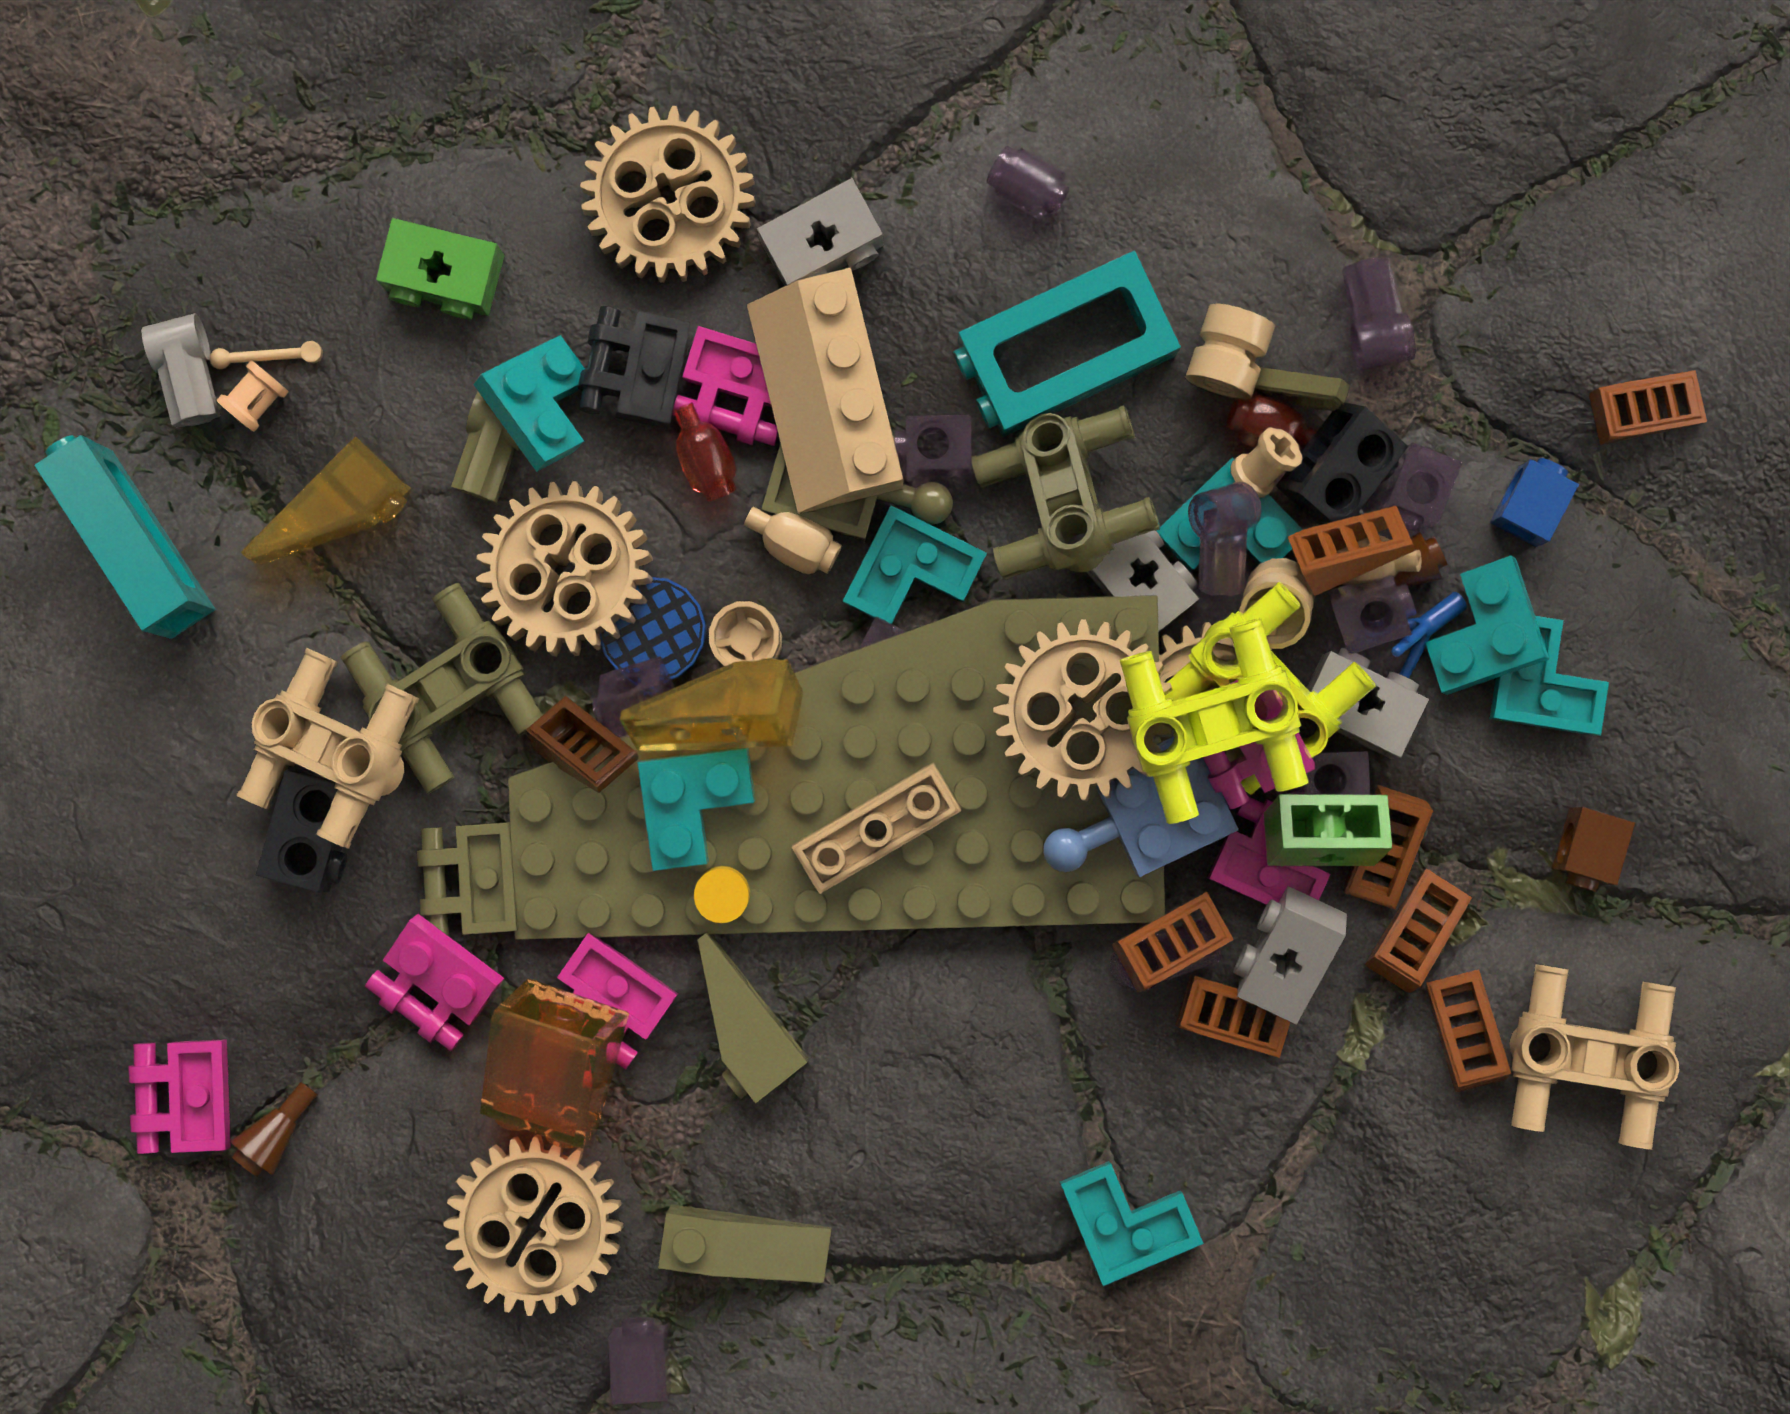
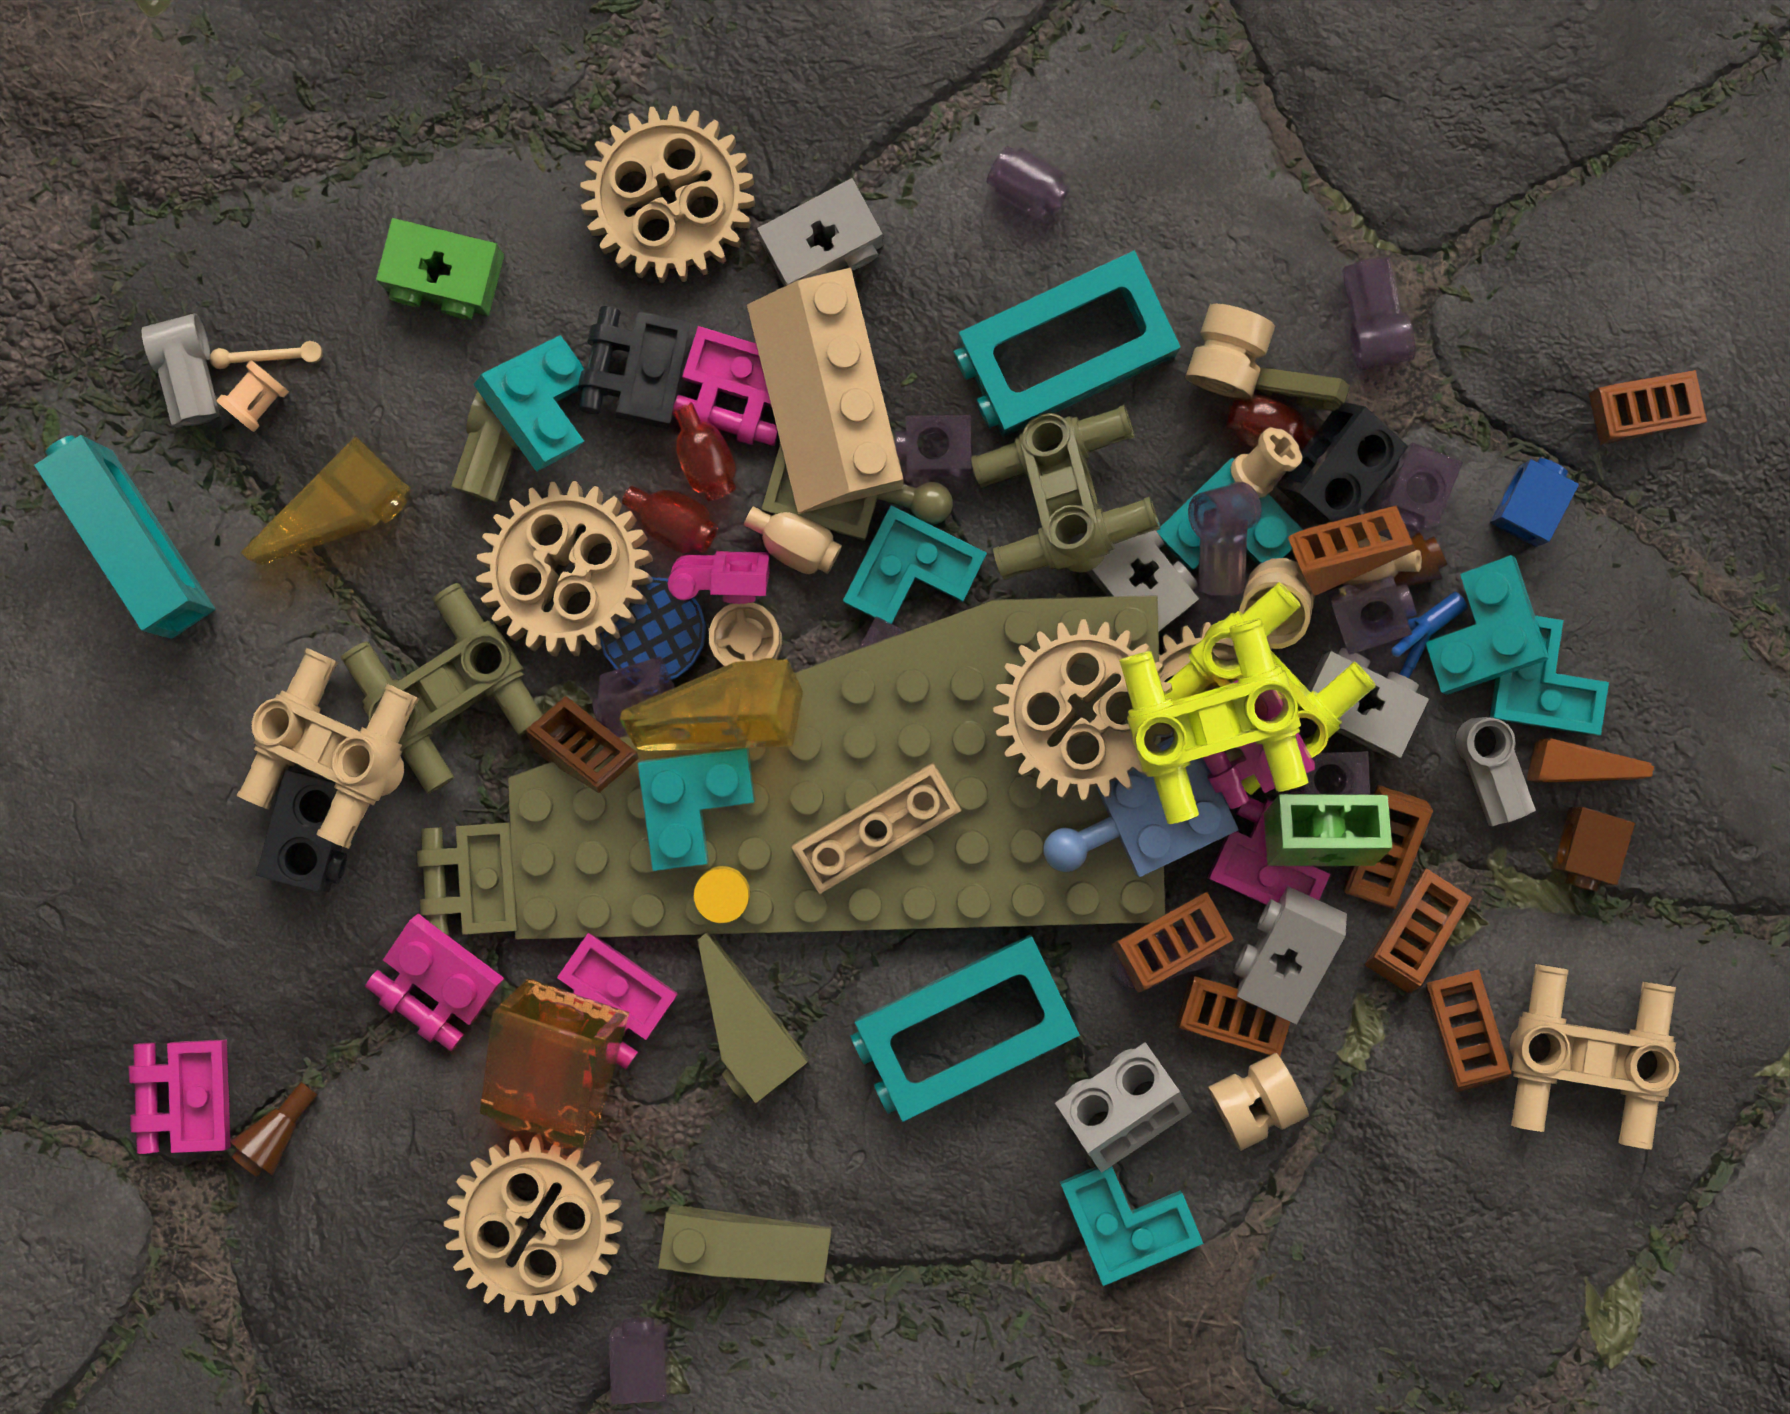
(673, 519): none -> clear red plant
(730, 574): none -> dark pink plate
(881, 1024): none -> teal piece
(1130, 1117): none -> light grey brick
(1278, 1099): none -> tan wheel
(1497, 775): none -> light grey piece
(1569, 762): none -> dark orange slope

